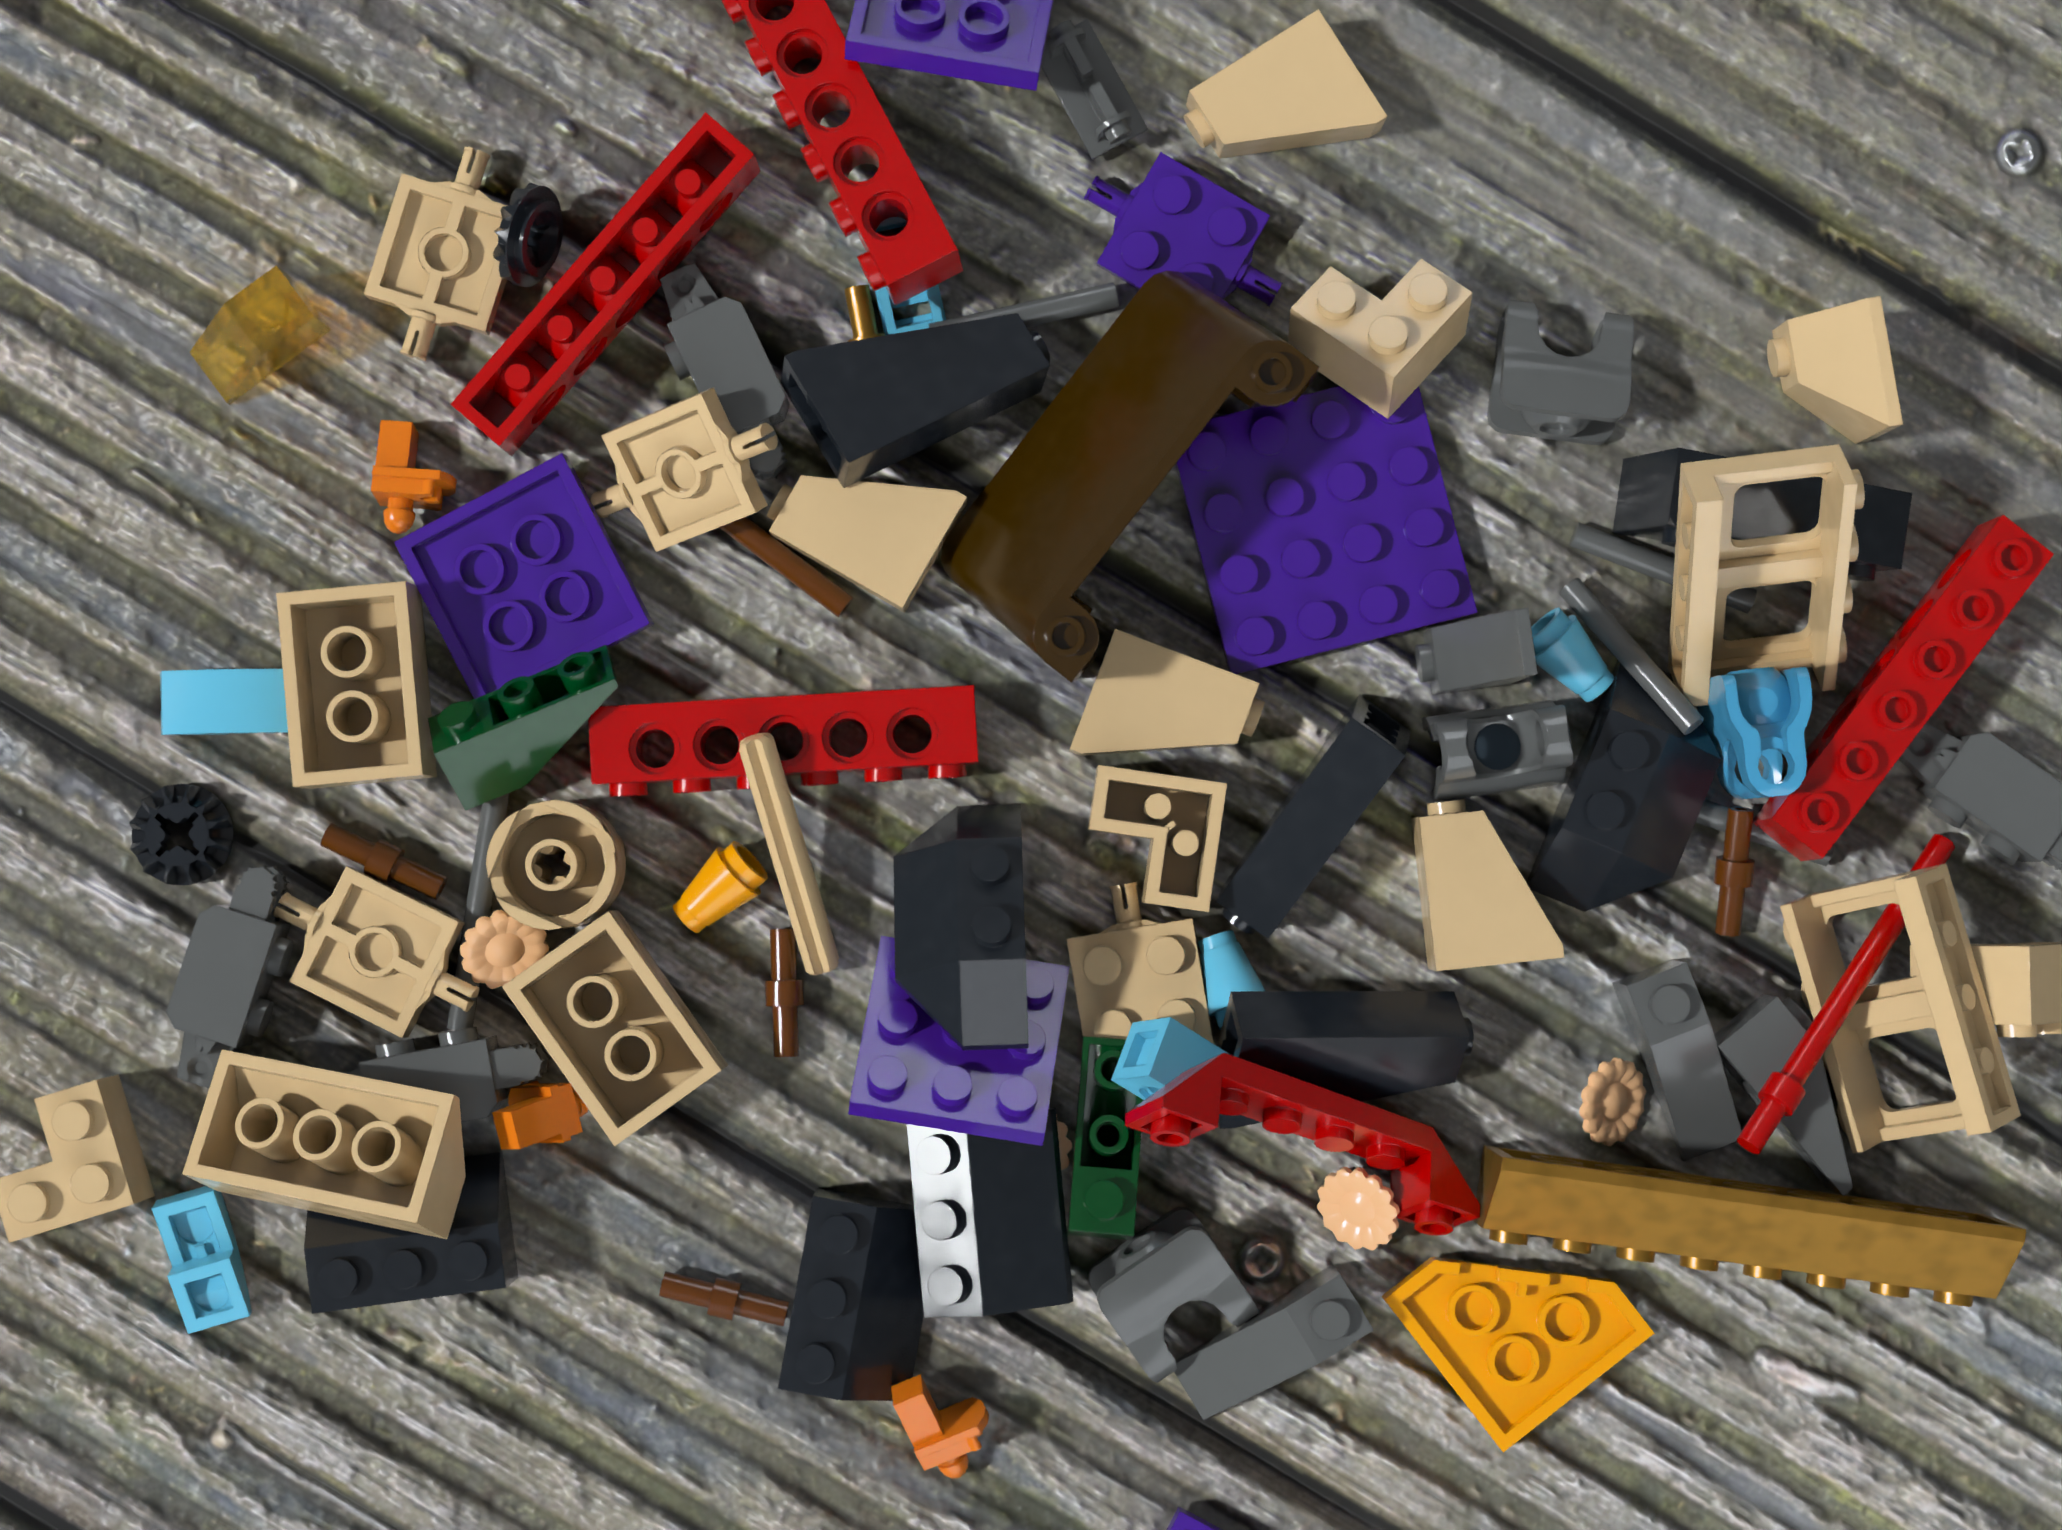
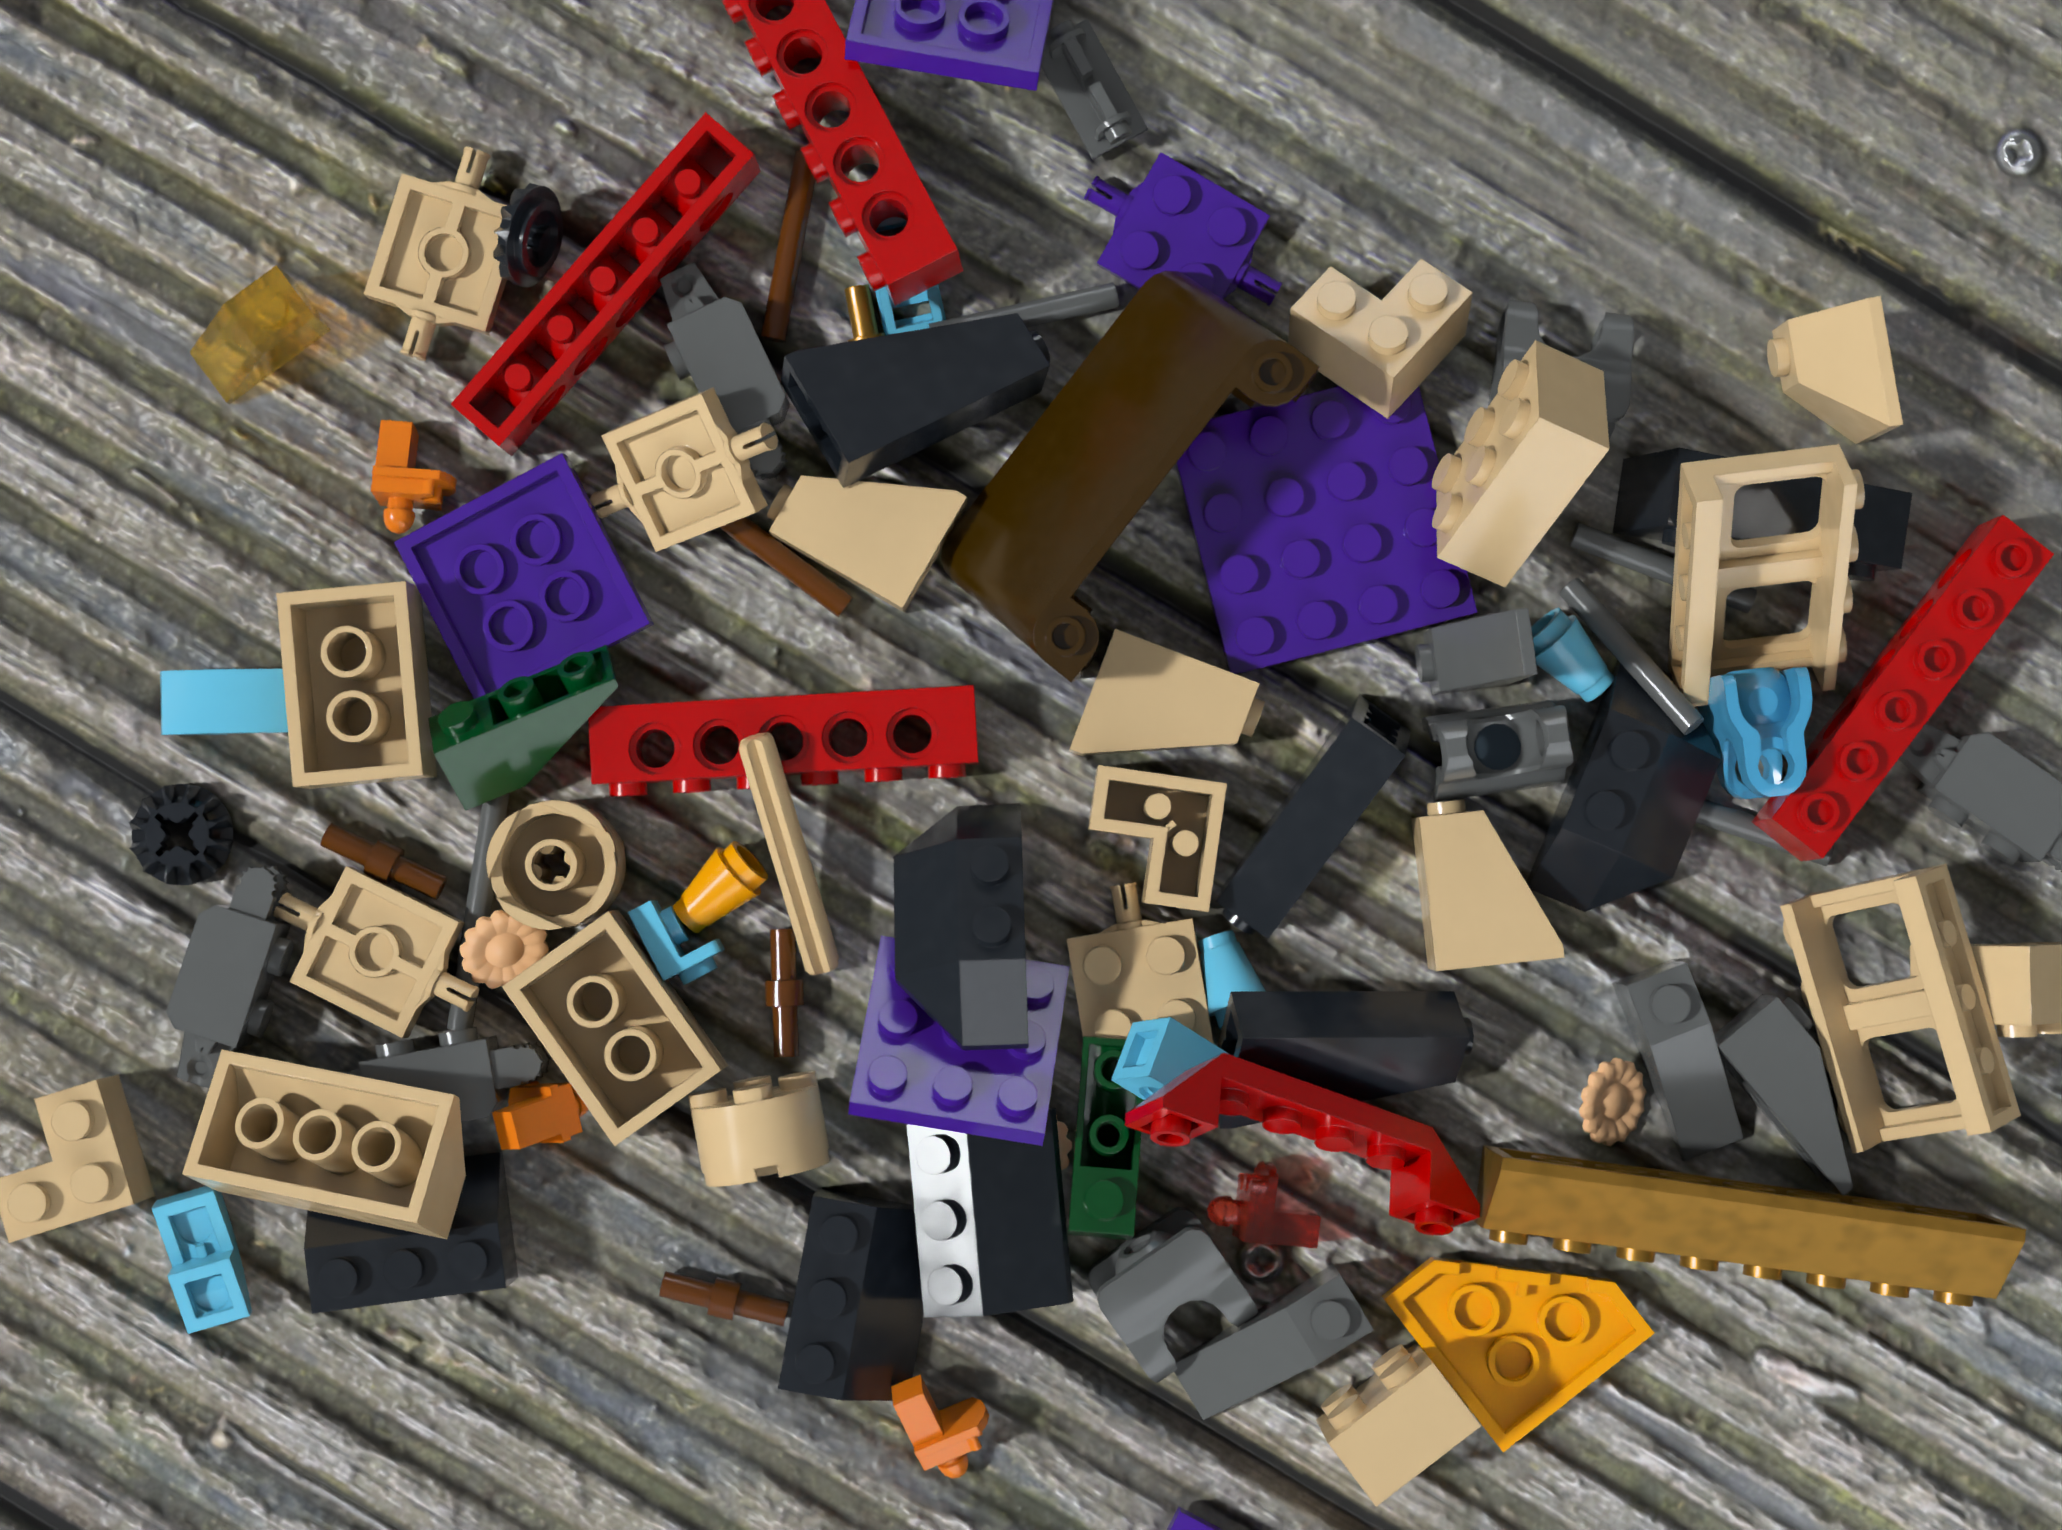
(662, 936): none -> medium azure bracket
(760, 1129): none -> tan brick
(789, 251): none -> reddish brown bar
(1255, 1213): none -> clear red piece
(1285, 96): tan slope -> none
(1358, 1208): light nougat piece -> none
(1395, 1422): none -> tan brick
(1520, 463): none -> tan brick
(1734, 871): reddish brown bar -> none
(1785, 1088): red bar -> none

